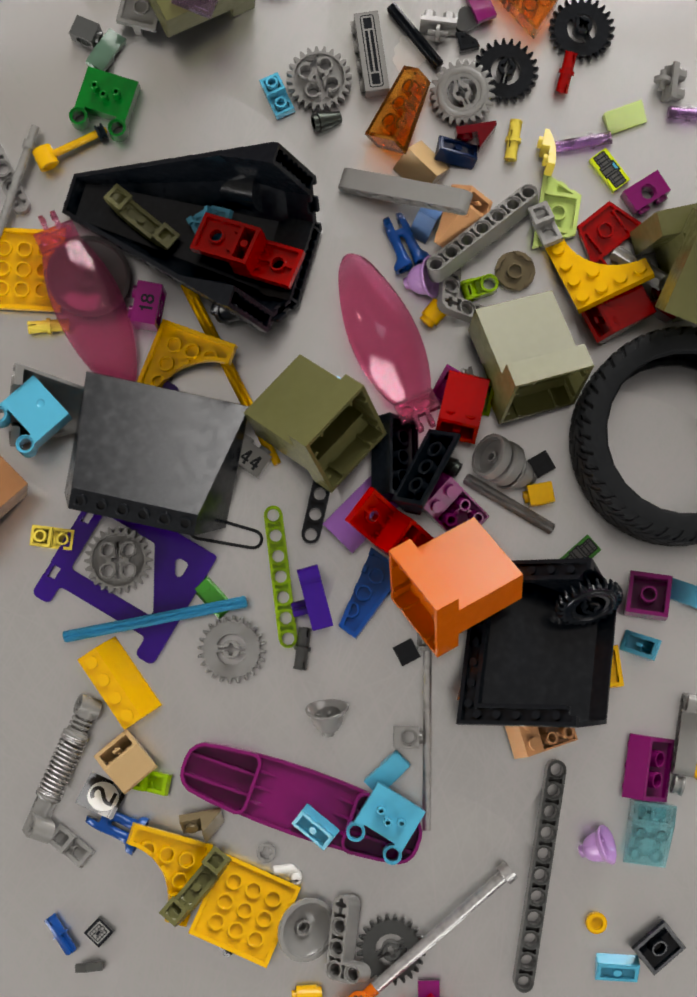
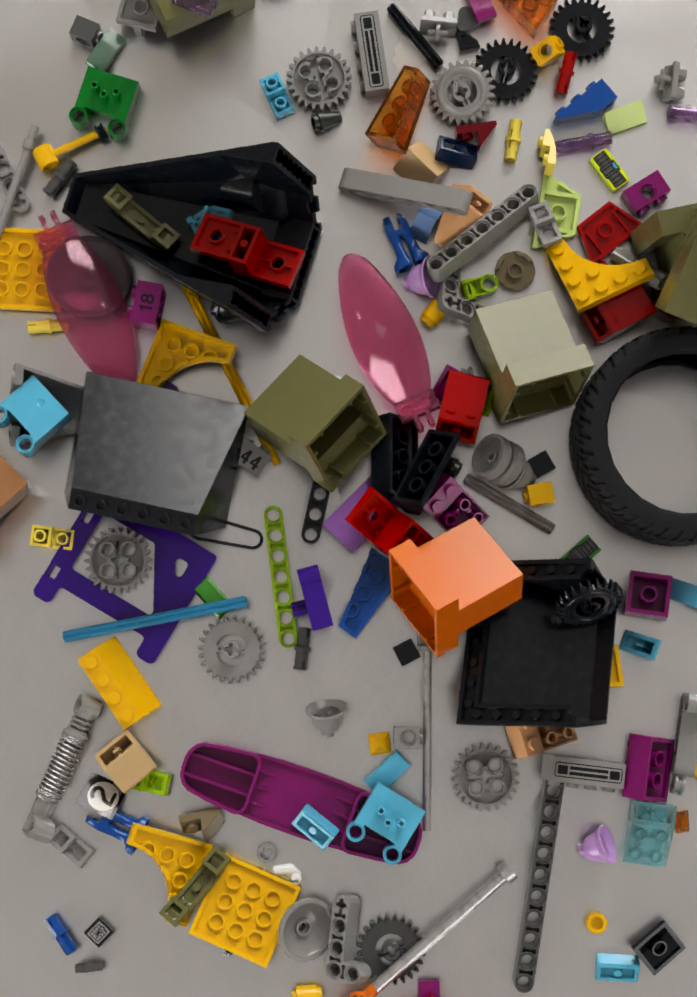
(60, 177): none -> dark grey pin
(379, 743): none -> yellow slope
(486, 796): none -> light grey gear
(540, 53): none -> yellow brick
(582, 771): none -> light grey brick
(589, 104): none -> blue slope
(682, 821): none -> clear orange slope

